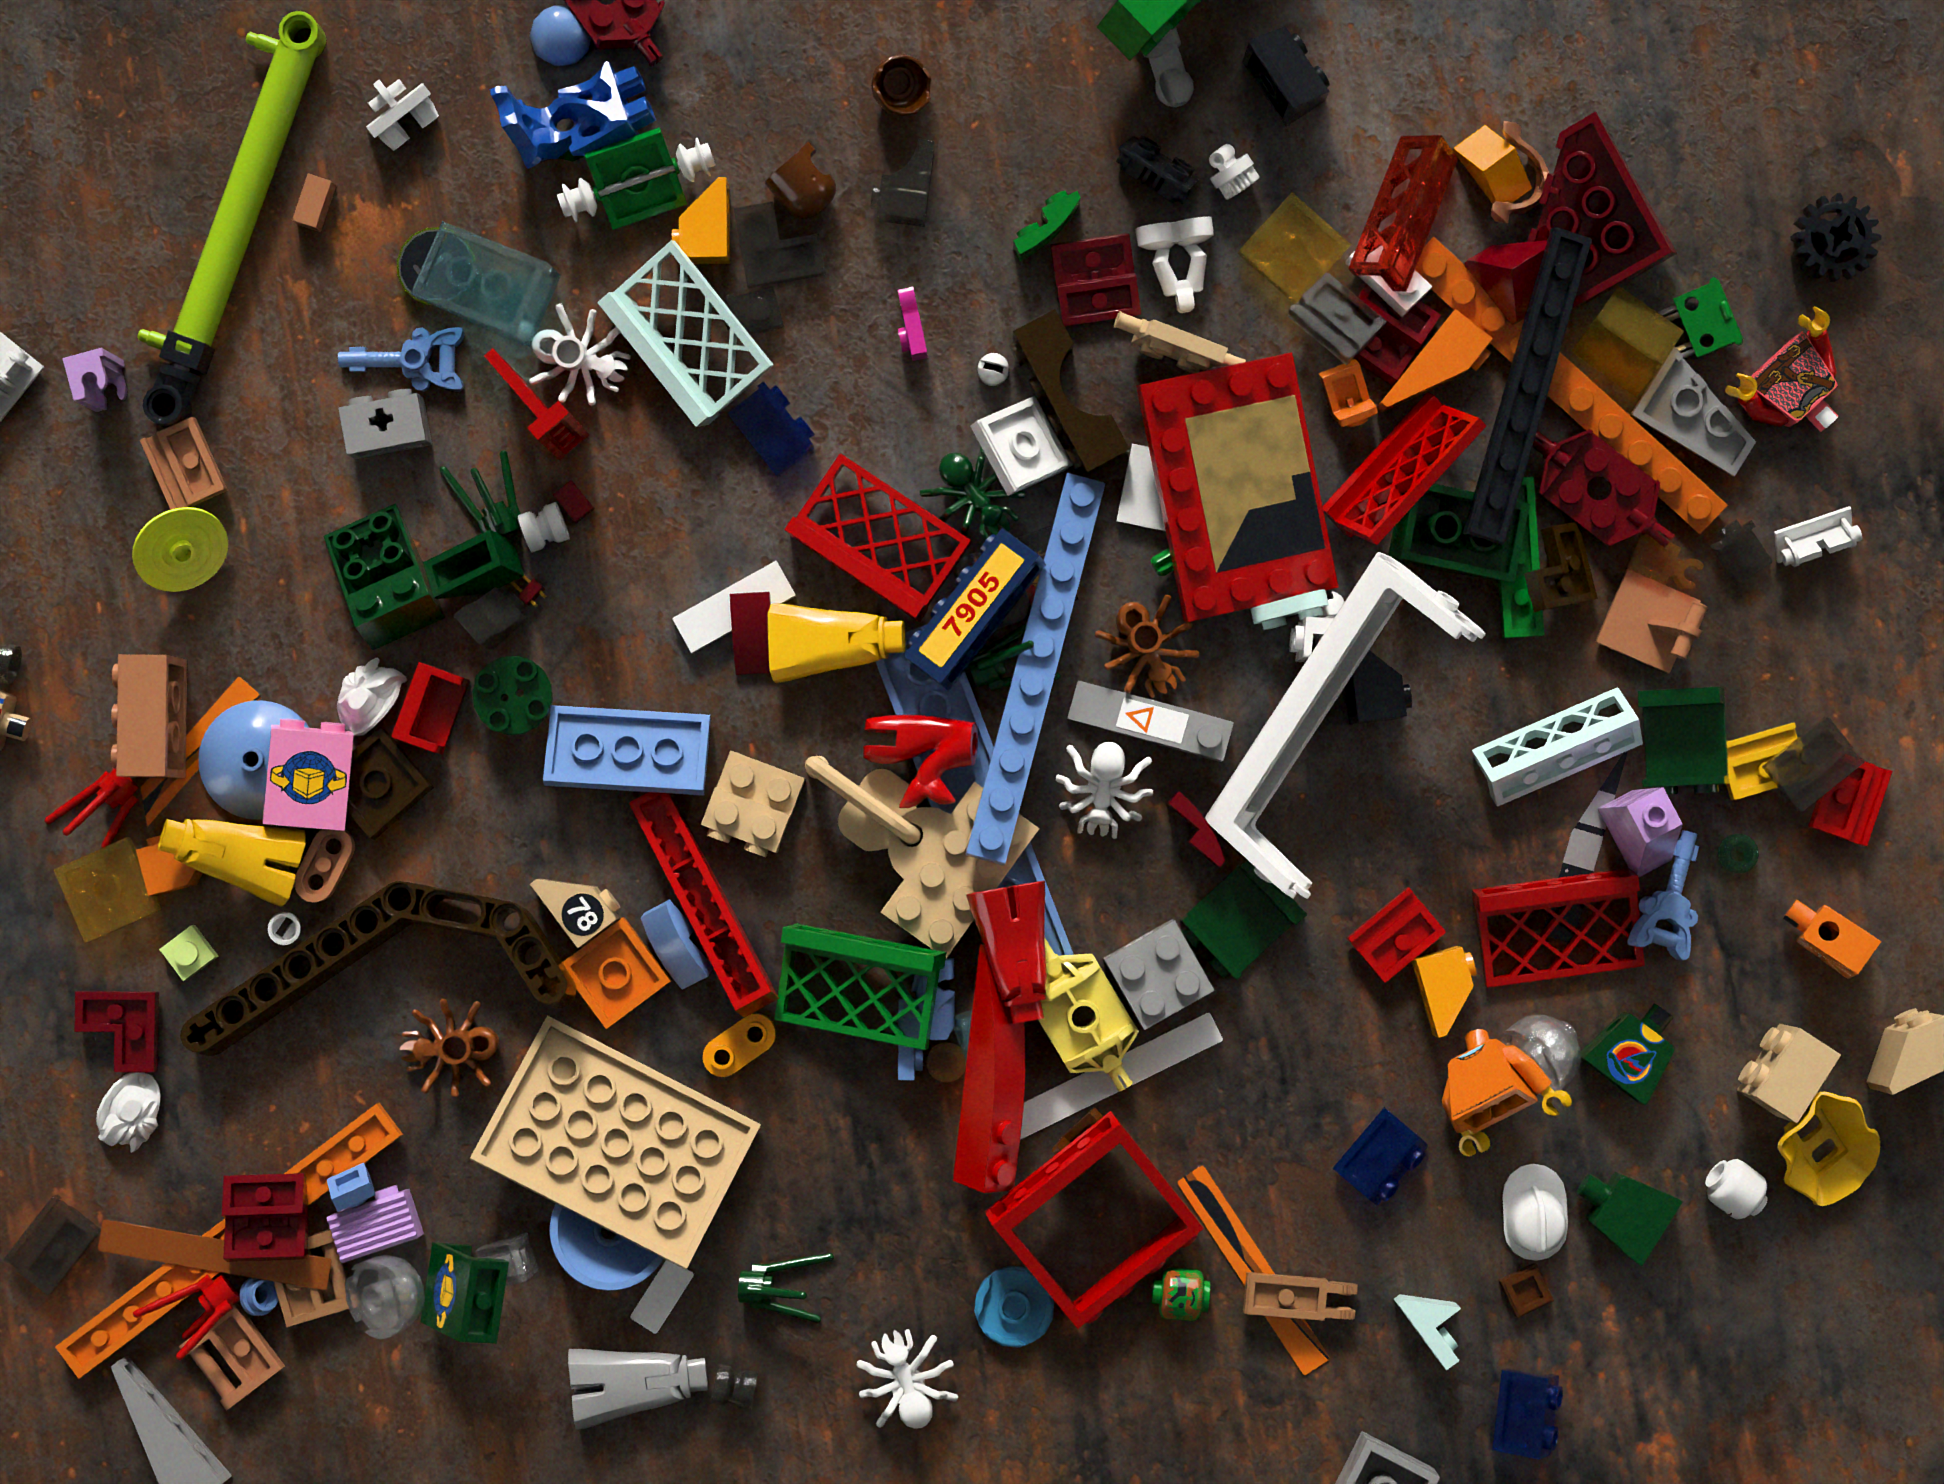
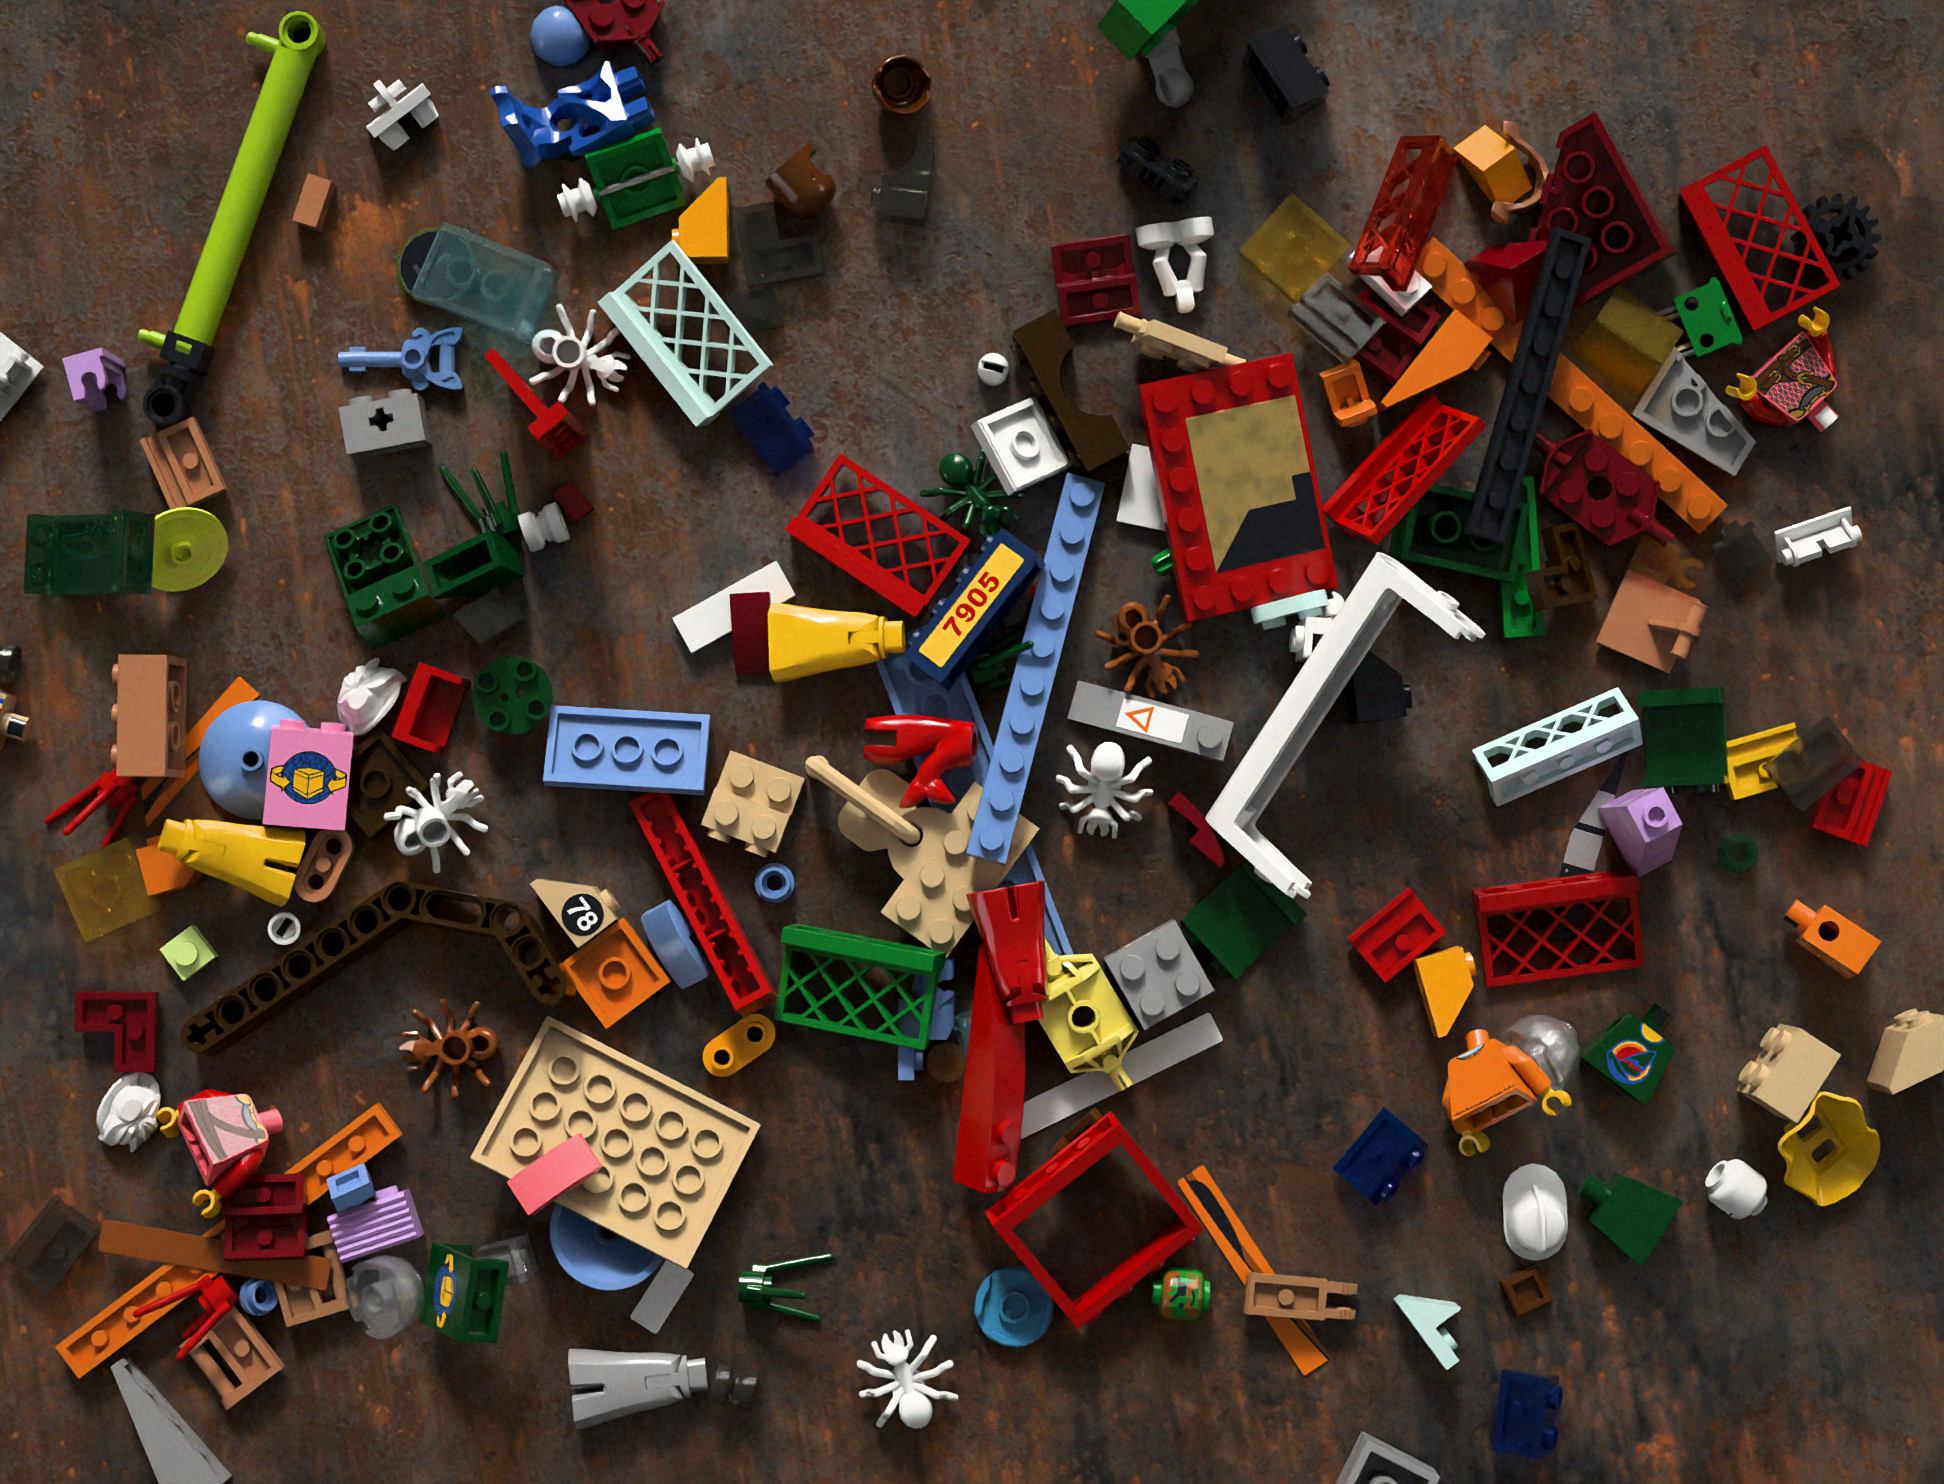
(89, 554): none -> clear green panel
(224, 1139): none -> torso
(430, 824): none -> white animal
(530, 592): dark red piece -> none
(554, 1174): none -> coral slope
(765, 873): none -> medium blue plate
(912, 334): dark pink plate -> none
(1055, 216): green slope -> none
(1233, 173): white piece -> none
(1669, 906): medium blue piece -> none
(1723, 248): none -> red fence

